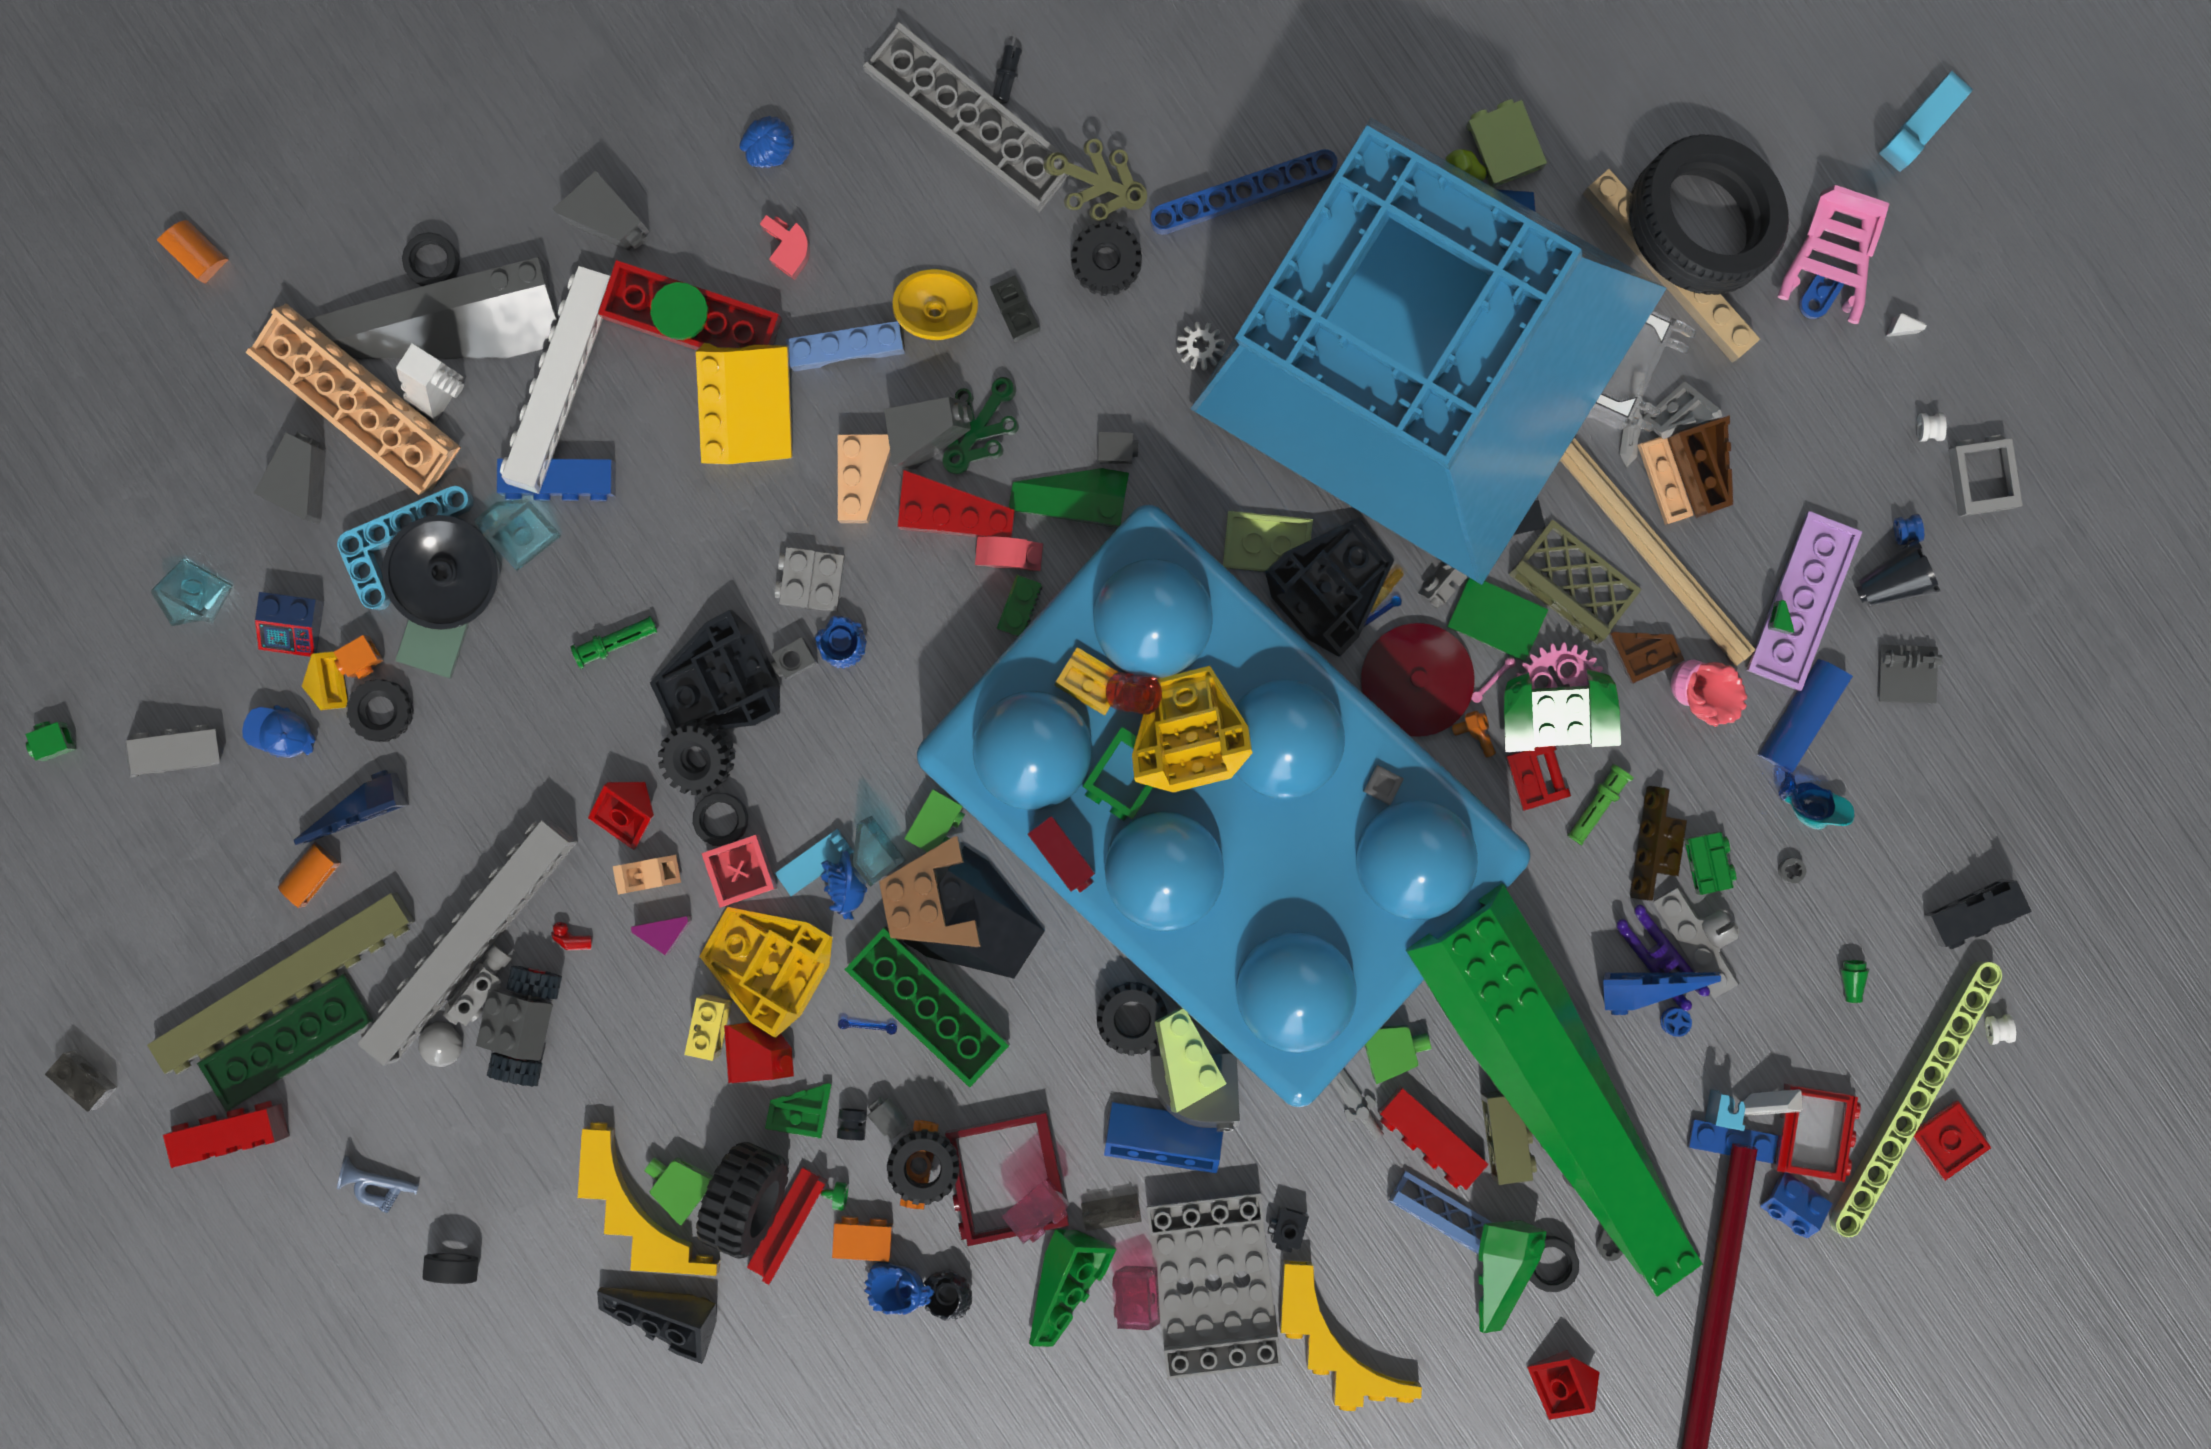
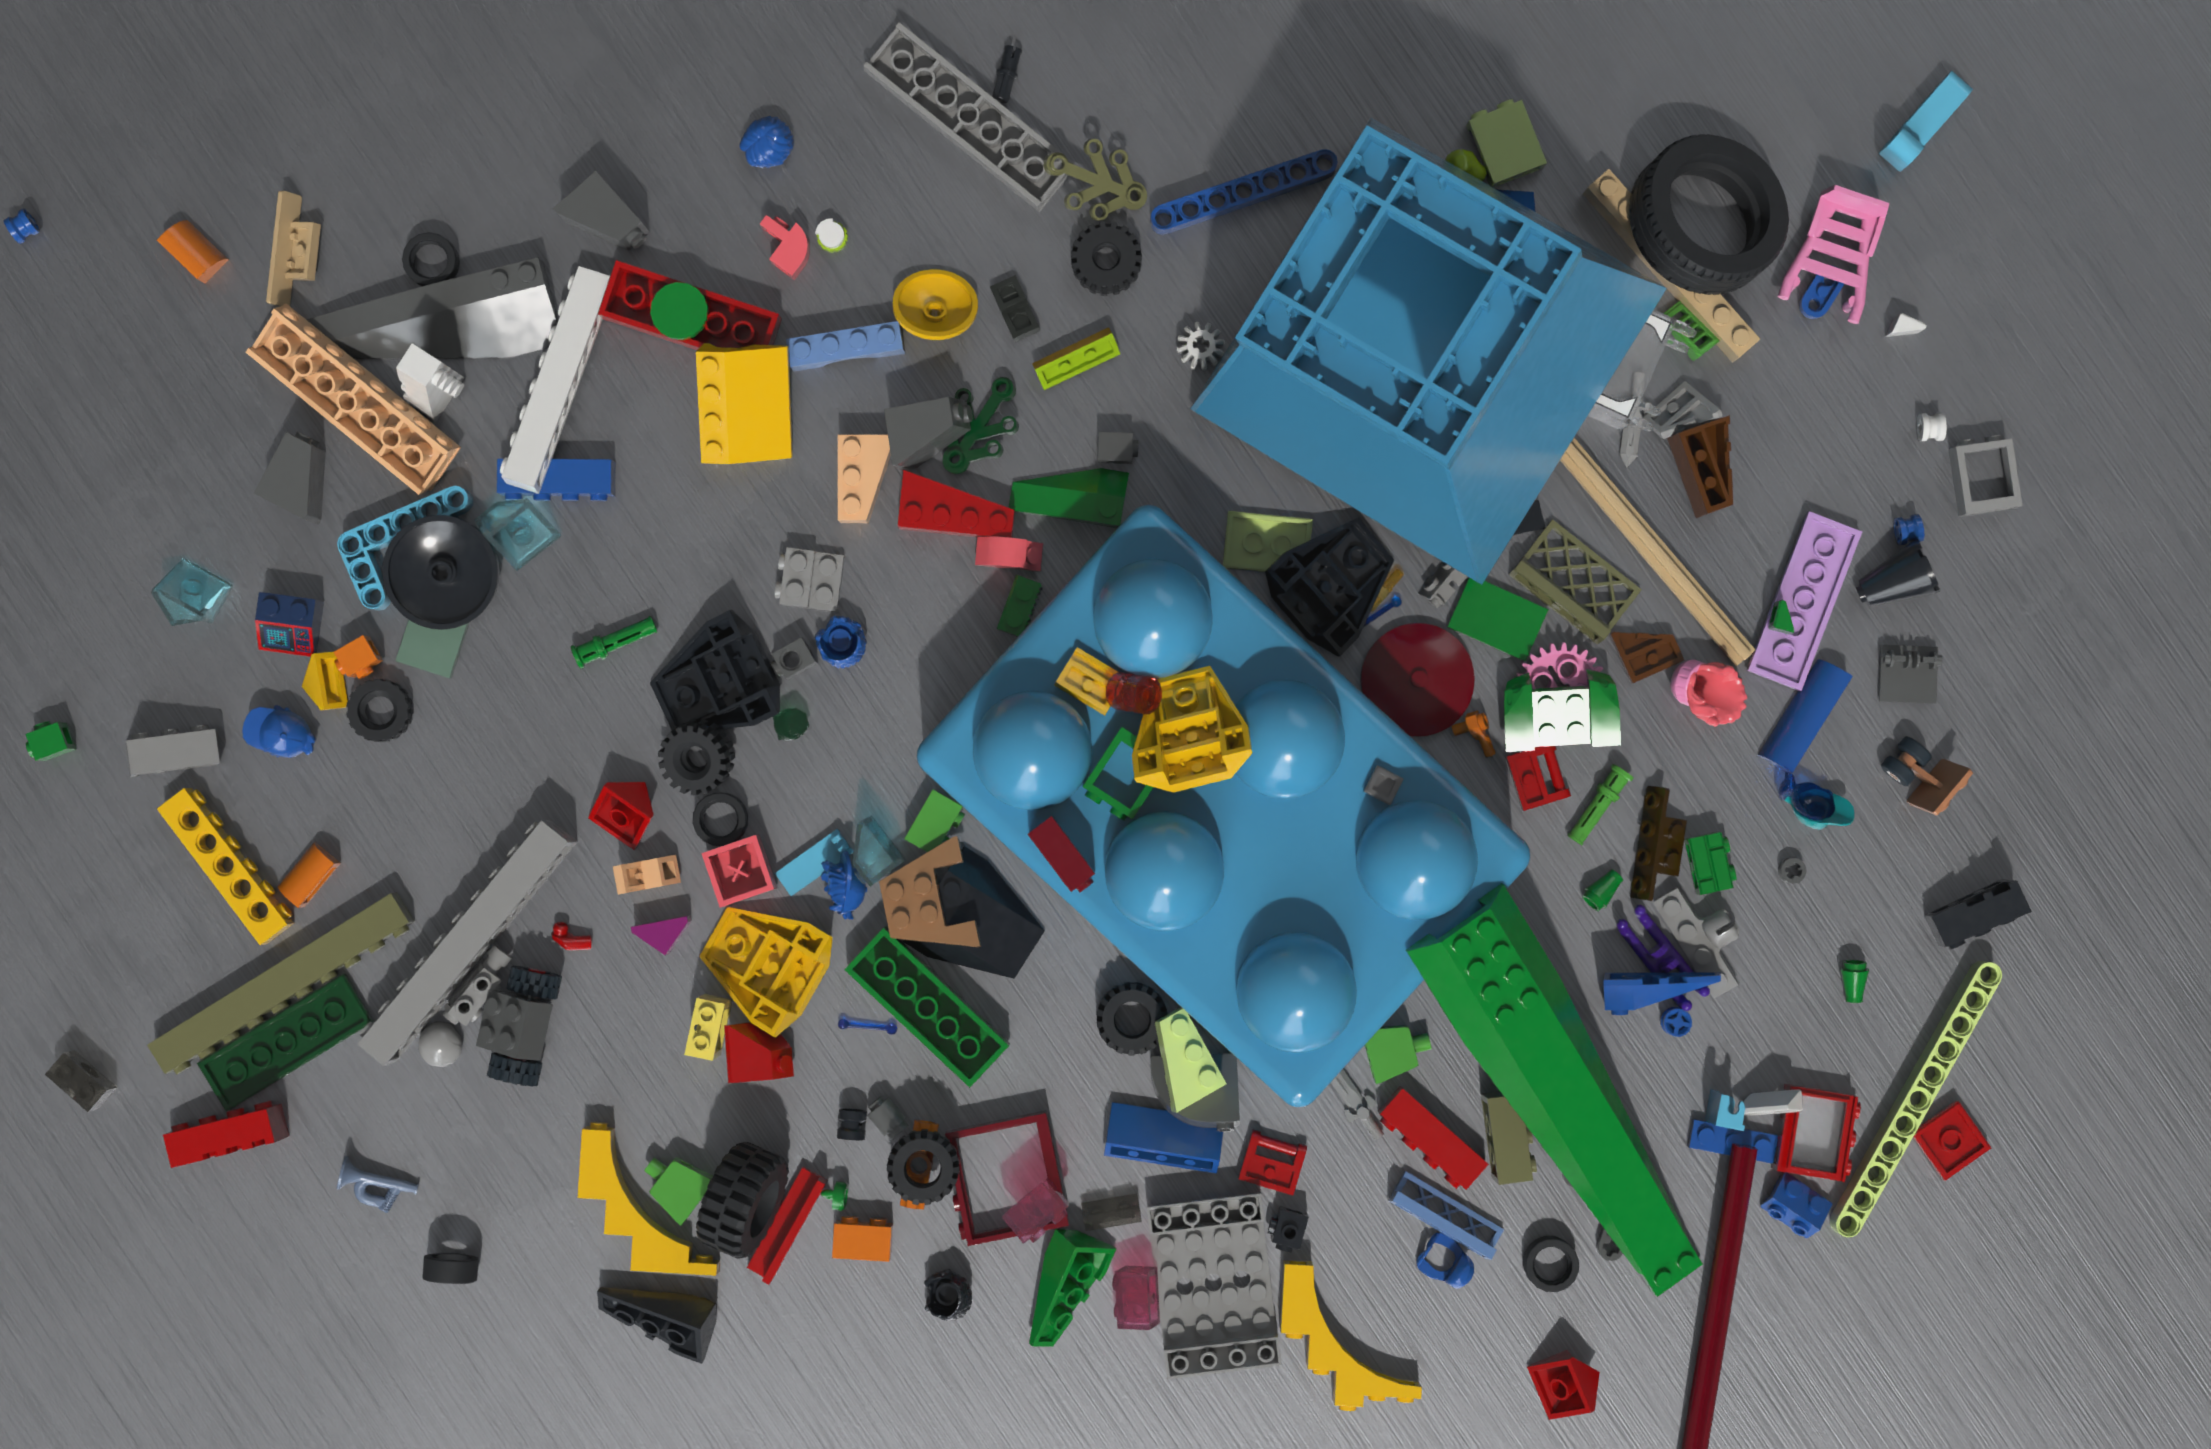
(21, 225): none -> blue wheel
(176, 814): none -> yellow brick
(293, 249): none -> tan bracket
(367, 802): dark blue wedge -> none
(790, 724): none -> clear green piece
(800, 1113): green wing -> none
(831, 235): none -> white piece
(896, 1289): blue hair -> none
(1076, 358): none -> lime plate
(1269, 1171): none -> red plate
(1461, 1270): none -> blue piece
(1509, 1258): green wedge -> none
(1510, 662): bright pink hinge -> none
(1601, 891): none -> green cone
(1665, 480): light nougat tile -> none
(1702, 332): none -> bright green slope
(1936, 787): none -> nougat plate
(2000, 1029): white wheel -> none

